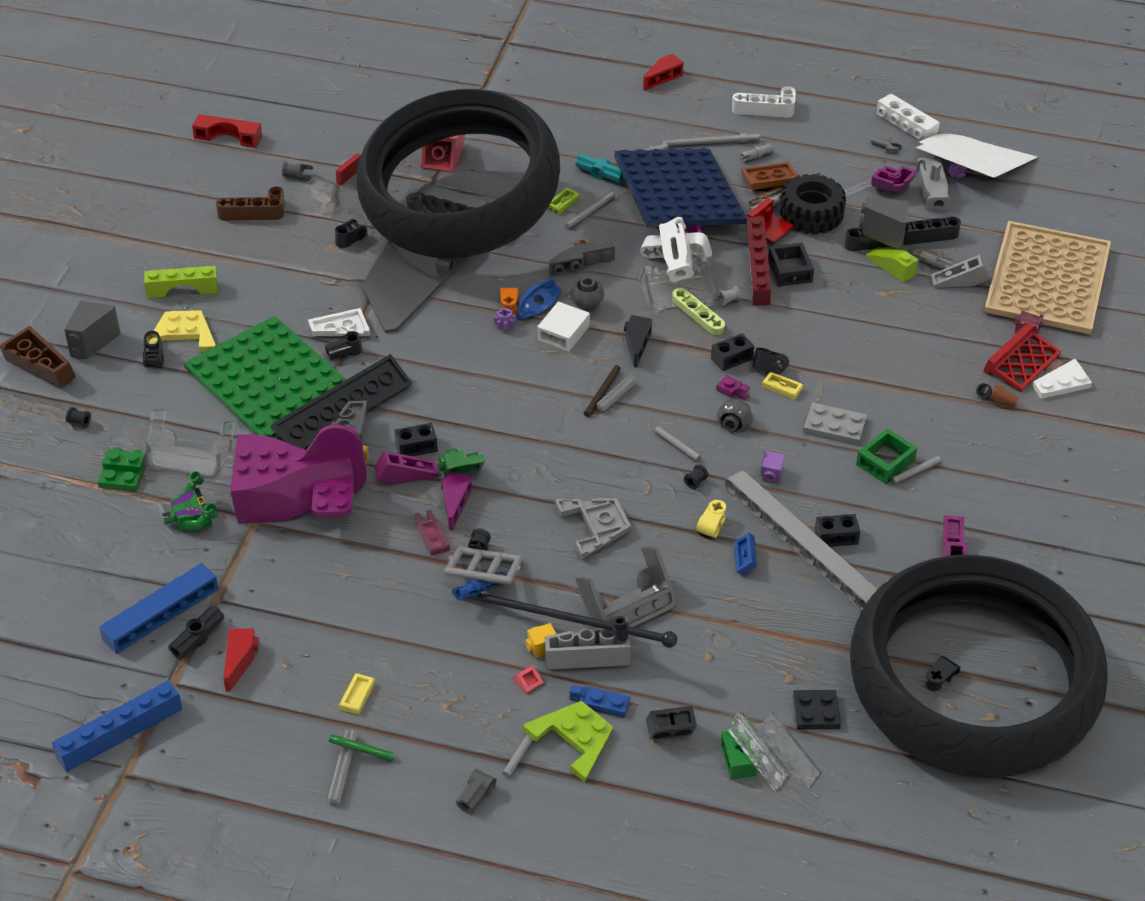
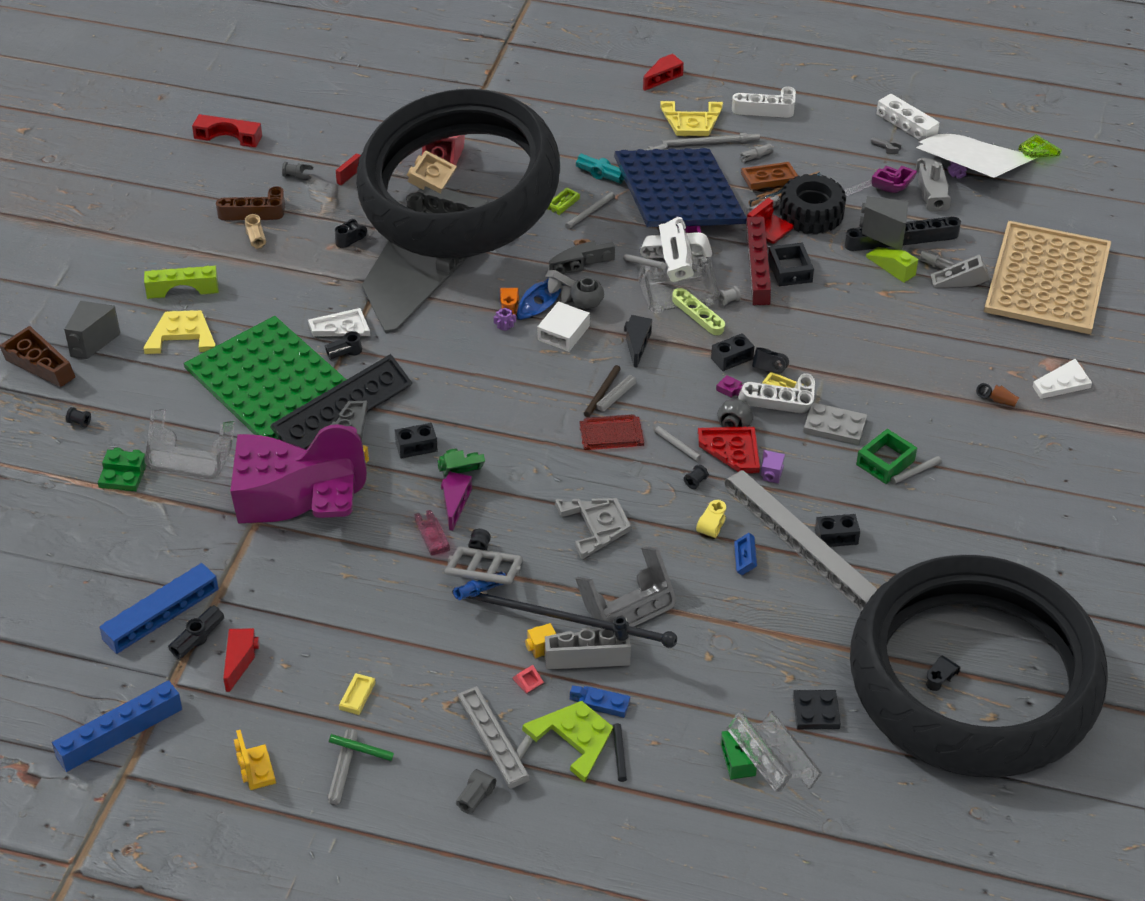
(153, 353): black piece -> none
(190, 507): green torso -> none
(254, 764): none -> yellow bracket
(255, 231): none -> tan piece
(402, 468): magenta slope -> none
(431, 172): none -> tan plate
(493, 737): none -> light grey tile
(557, 280): none -> light grey tile
(611, 432): none -> clear red piece
(619, 752): none -> black bar
(644, 261): none -> light grey bar
(671, 722): black brick -> none
(691, 123): none -> light yellow wing
(732, 446): none -> red plate
(776, 393): none -> white beam
(953, 536): magenta arch -> none
(1012, 350): red fence -> none
(1024, 318): clear pink brick -> none
(1038, 147): none -> clear neon green wing

